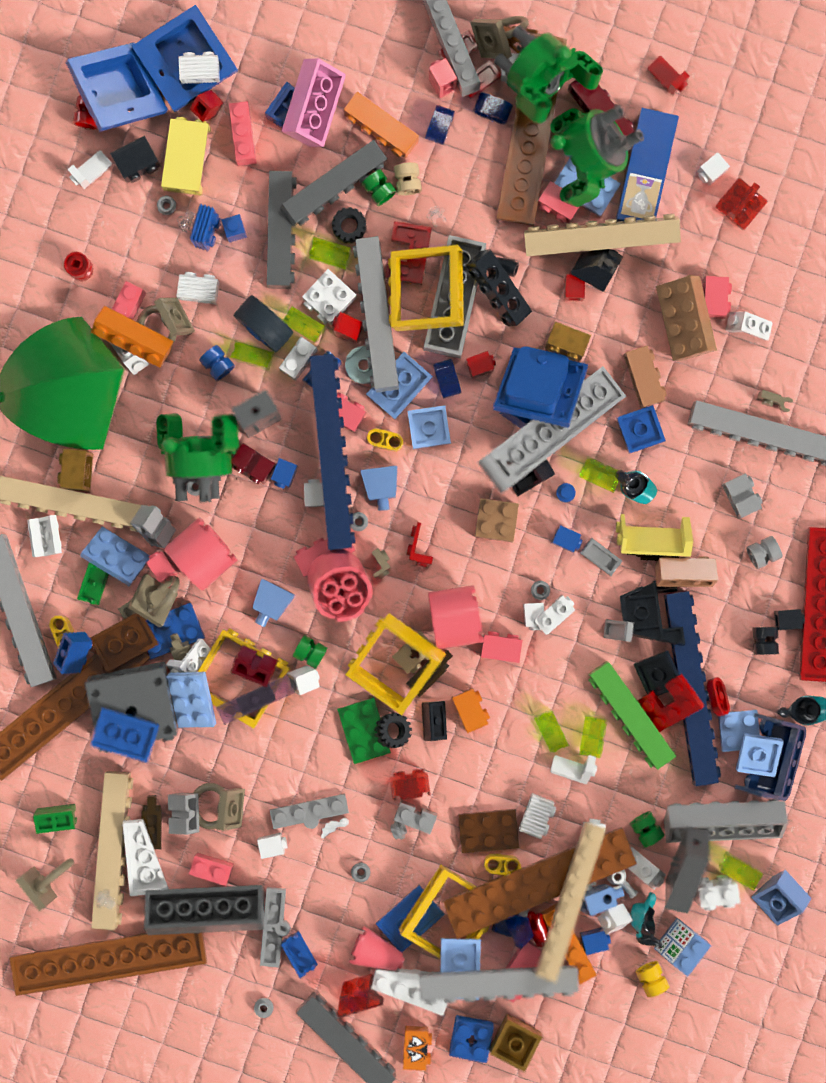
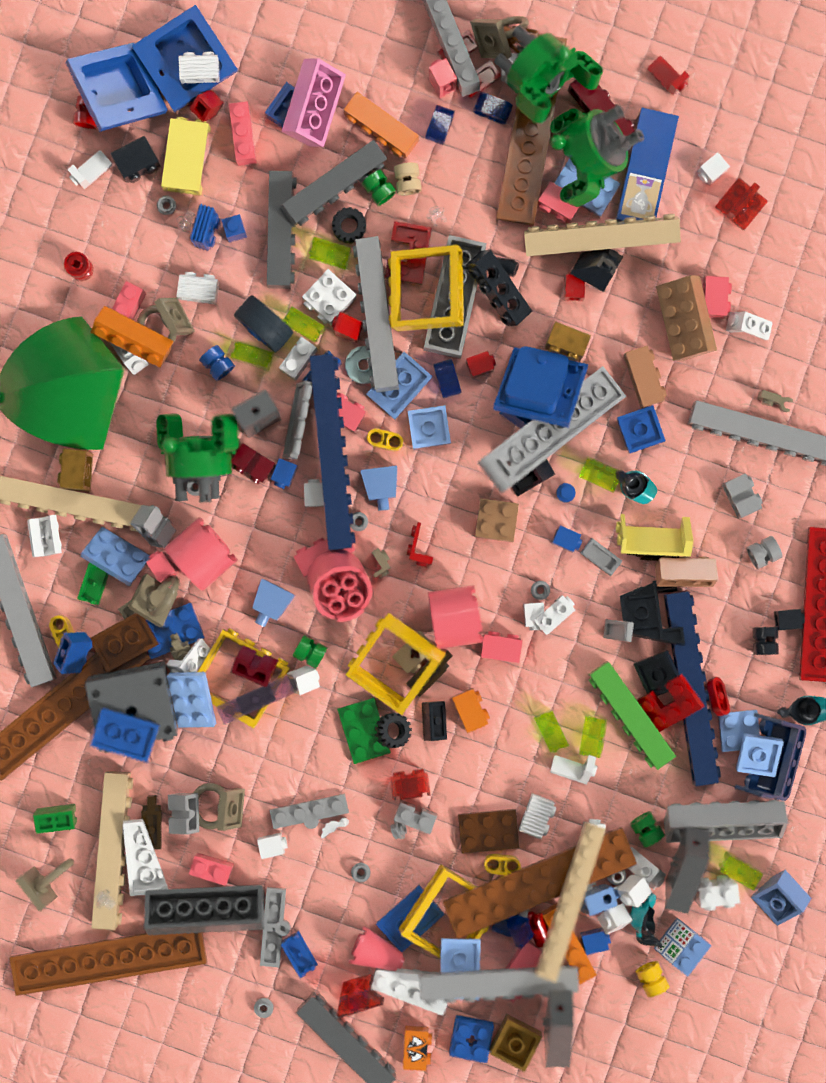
(297, 420): none -> light grey hinge
(559, 1028): none -> dark grey brick
(634, 891): none -> white brick

